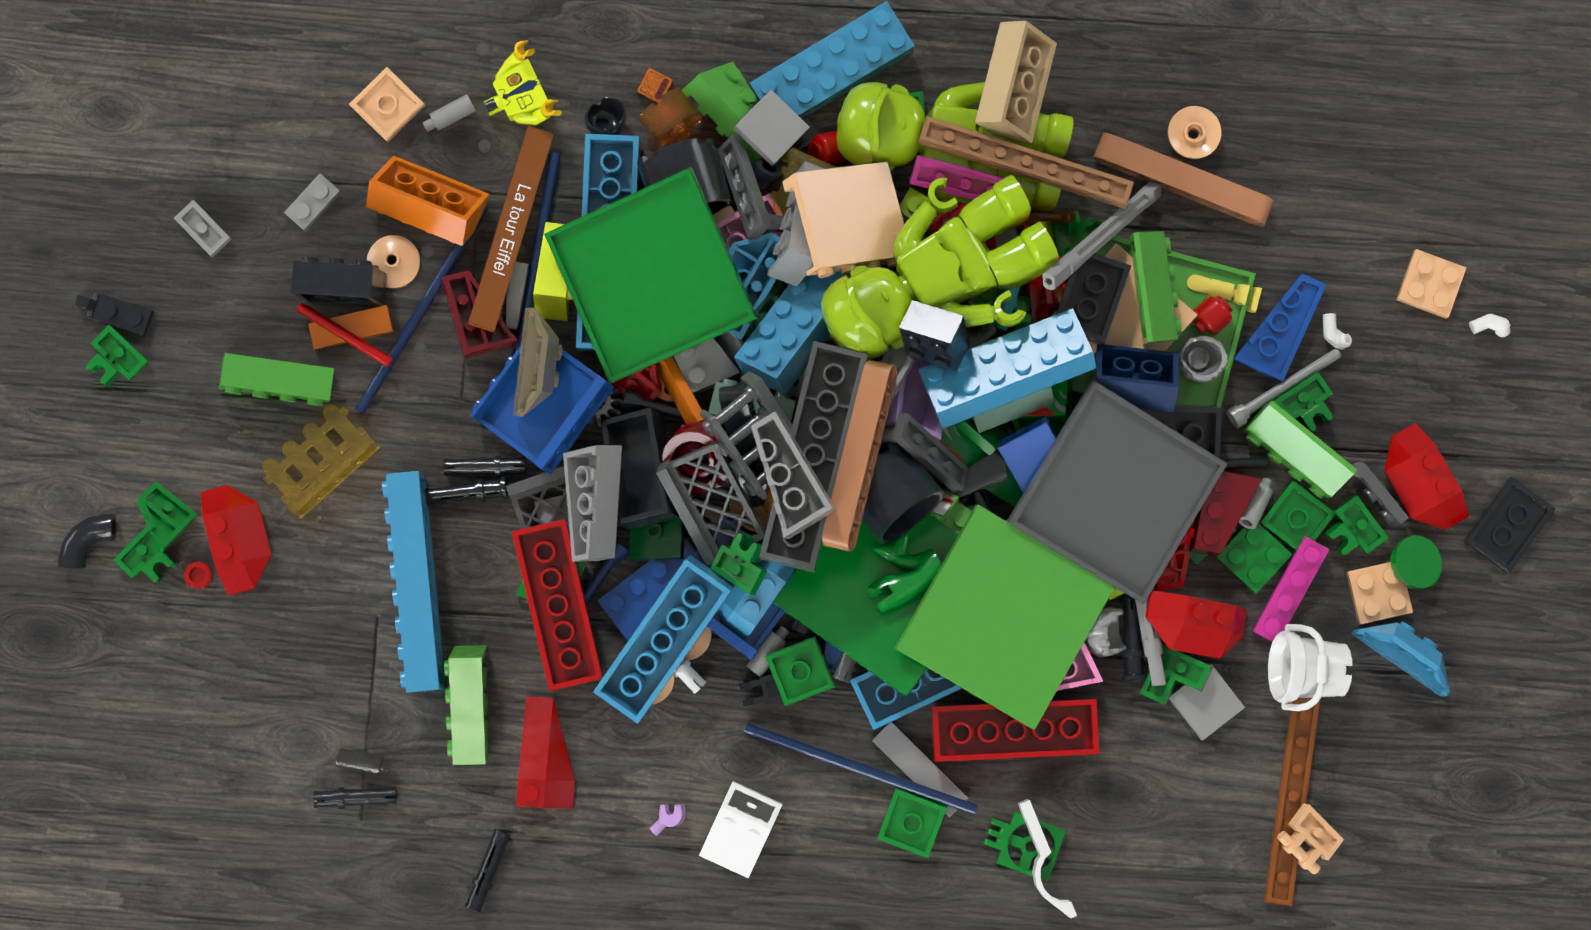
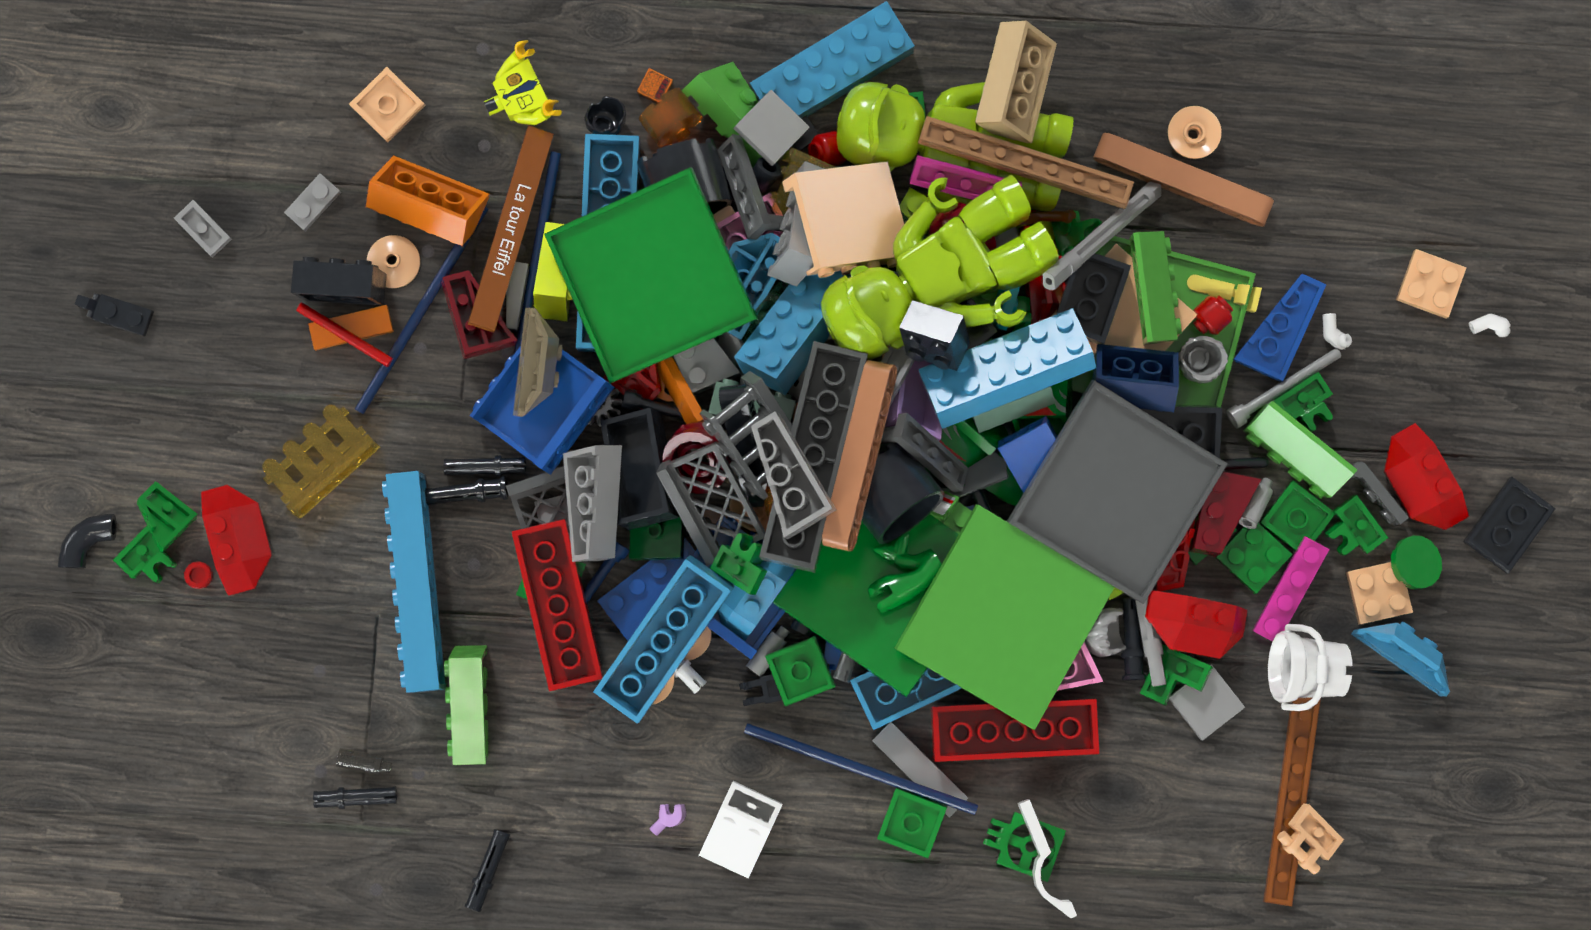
(116, 357): green plate -> none
(275, 378): bright green wedge -> none
(449, 113): light grey cylinder -> none
(544, 765): red wedge -> none

